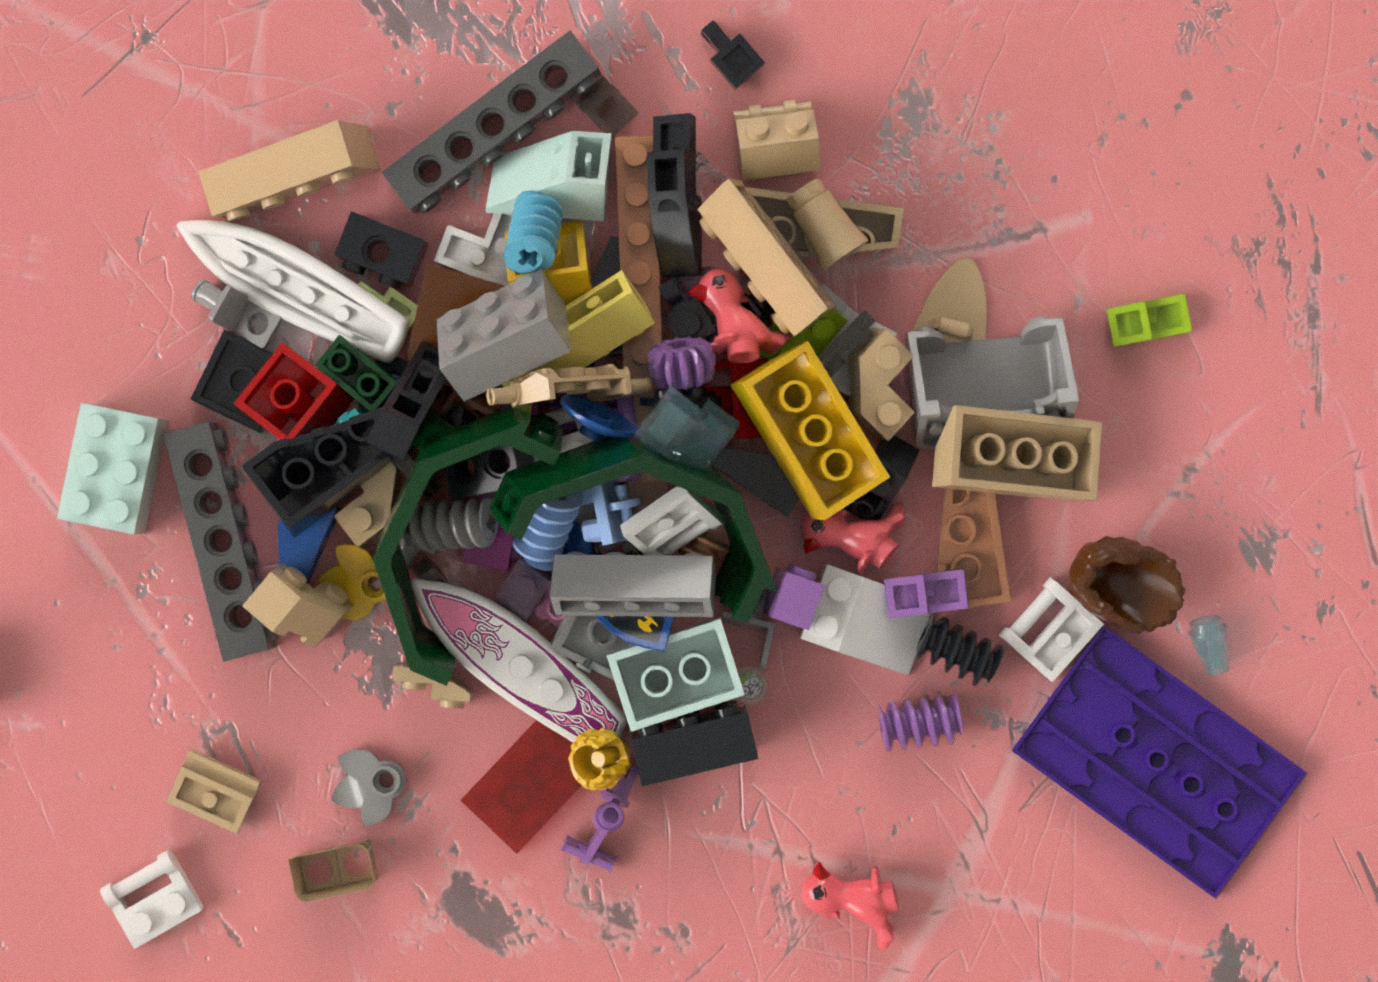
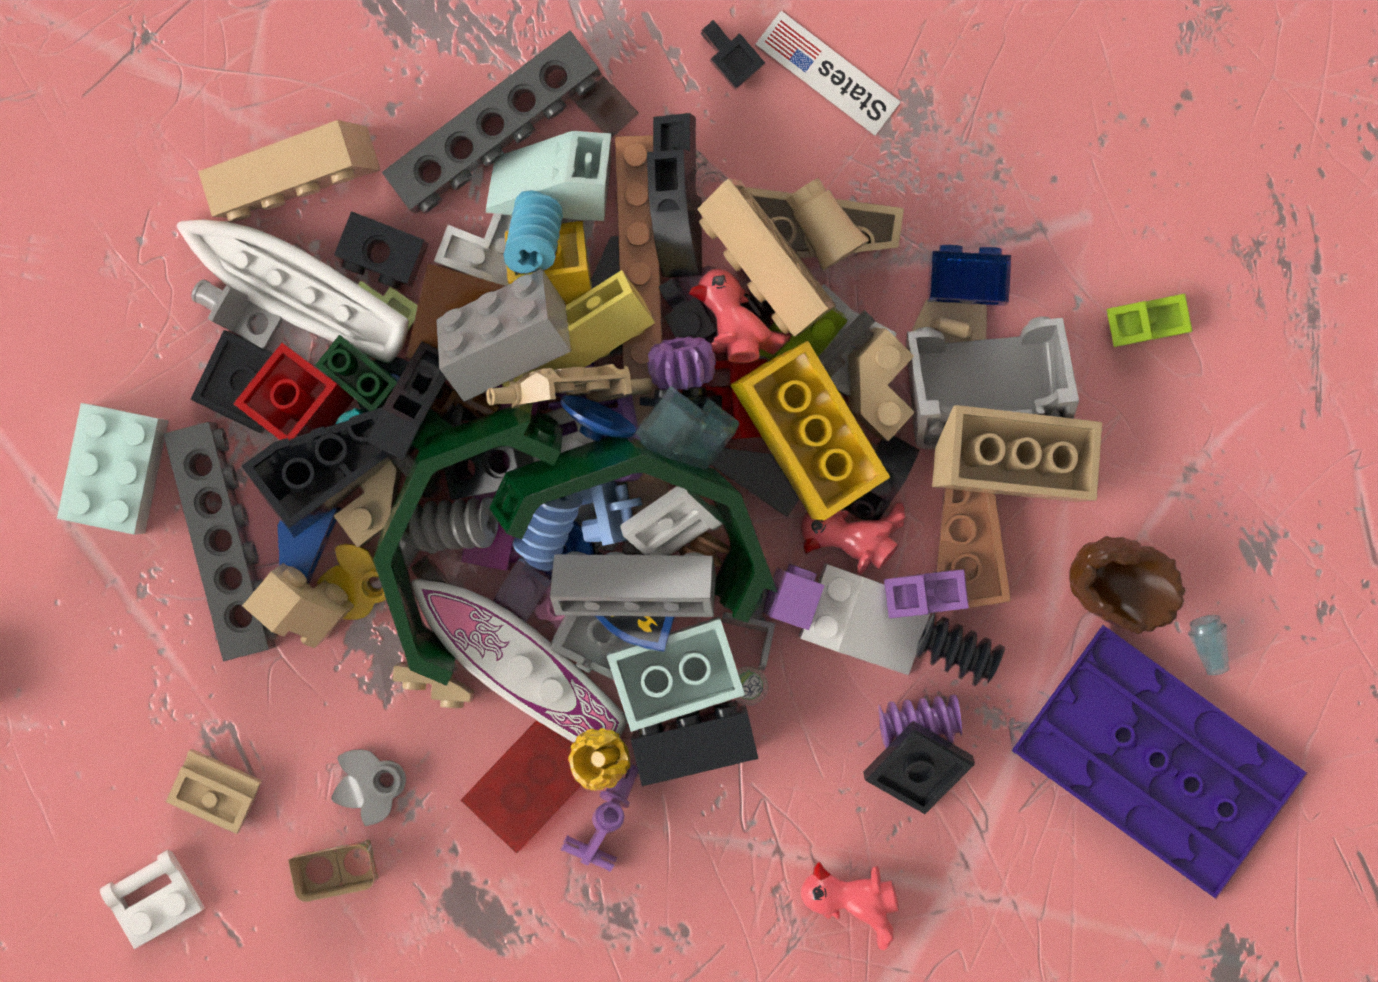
(777, 140): tan brick -> none
(828, 73): none -> white sticker
(918, 767): none -> black tile
(968, 276): none -> clear blue brick
(1060, 639): white plate -> none

